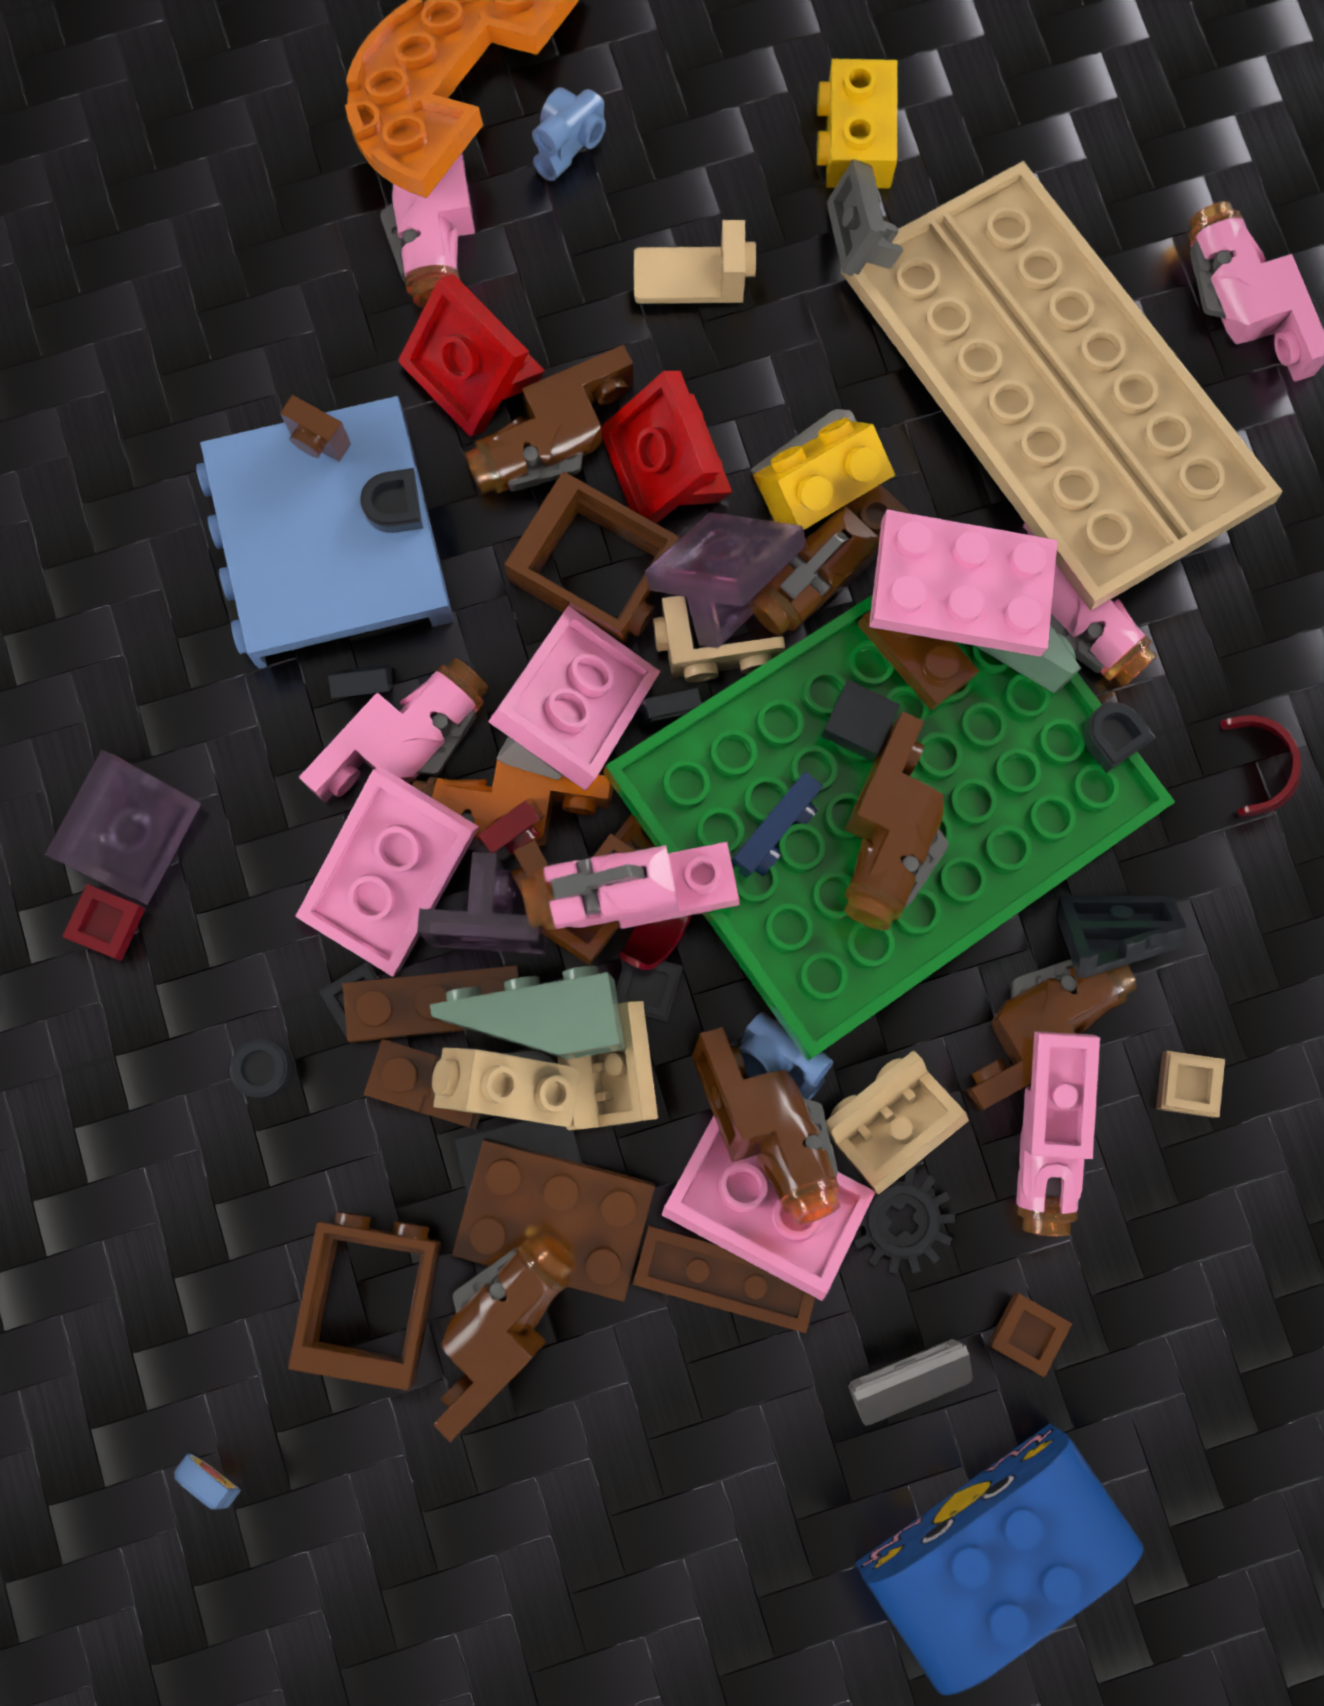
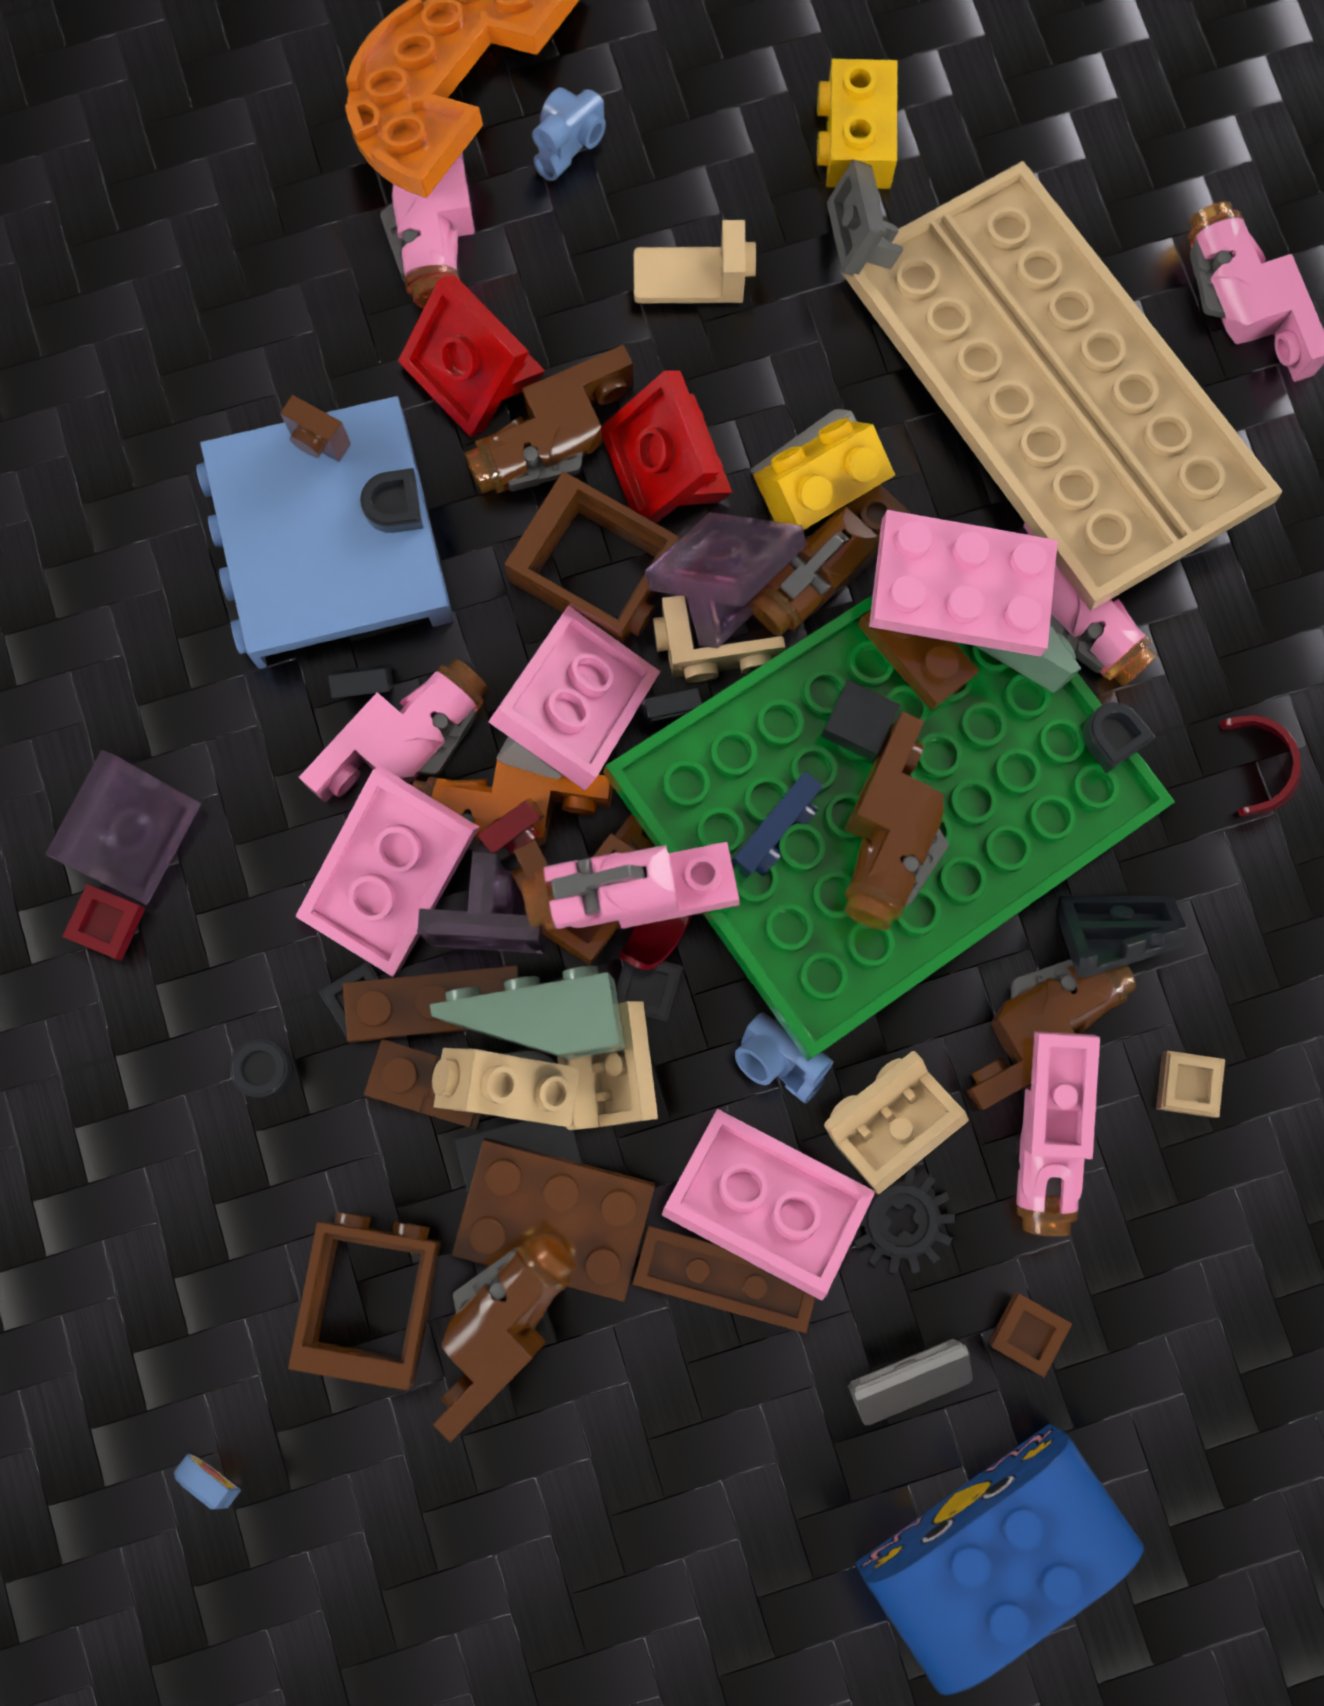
(775, 1123): reddish brown plate -> none

